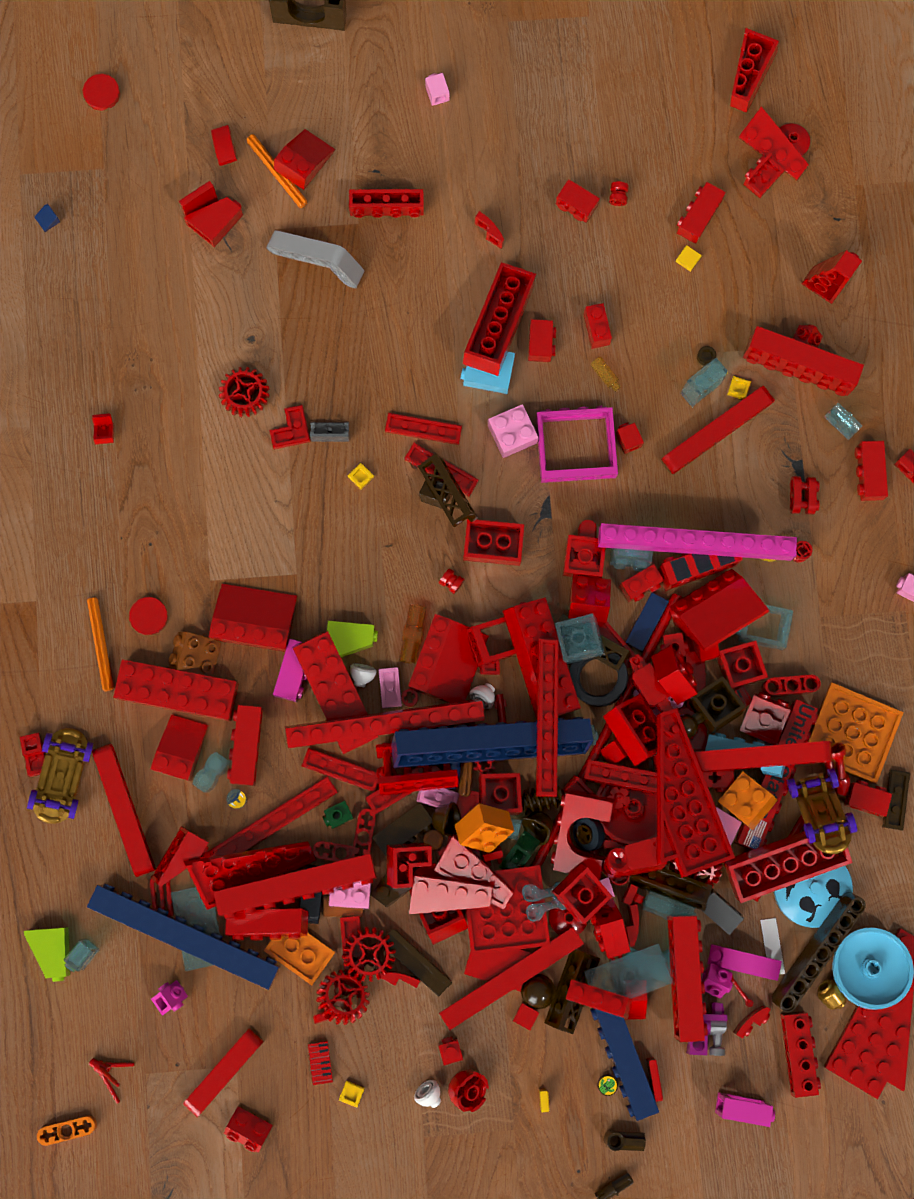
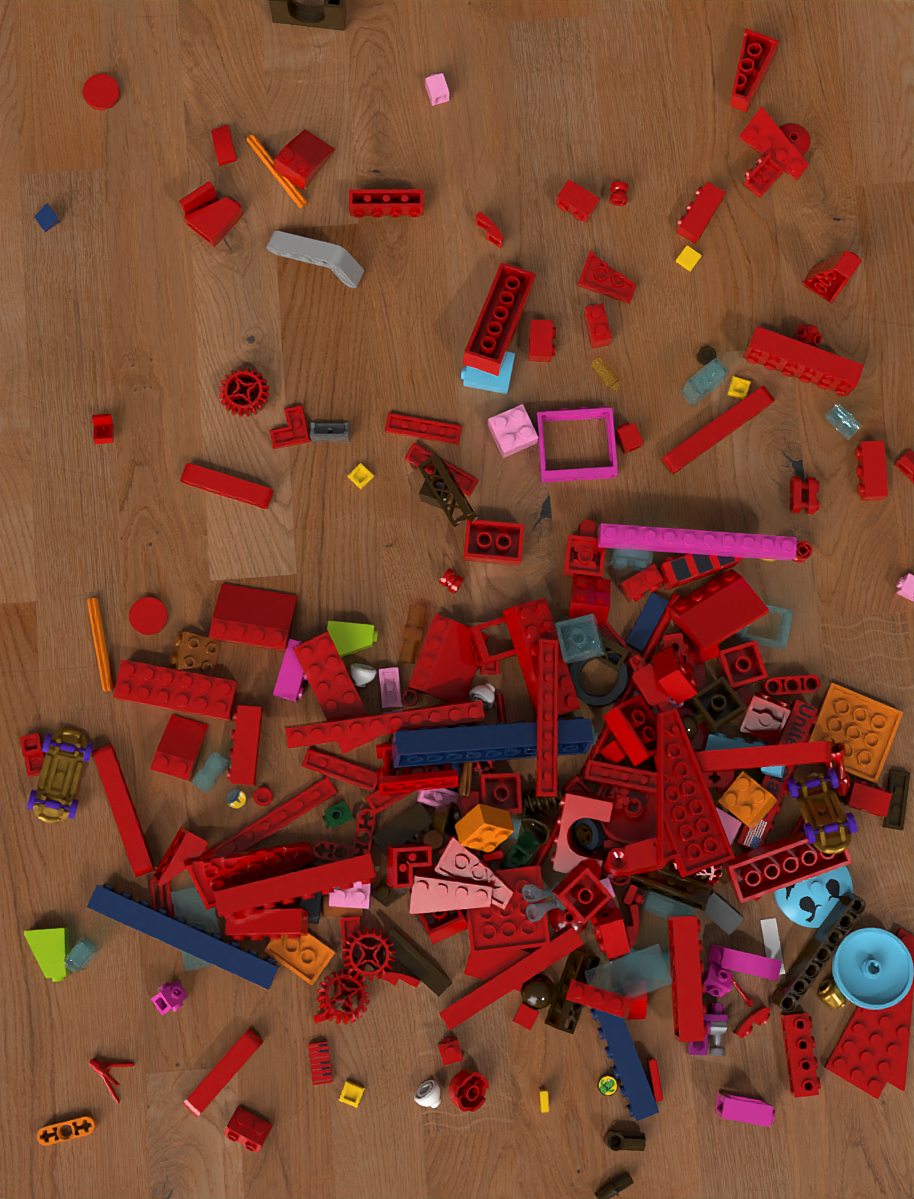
(227, 486): none -> red beam
(263, 796): none -> red tile
(604, 280): none -> red wing

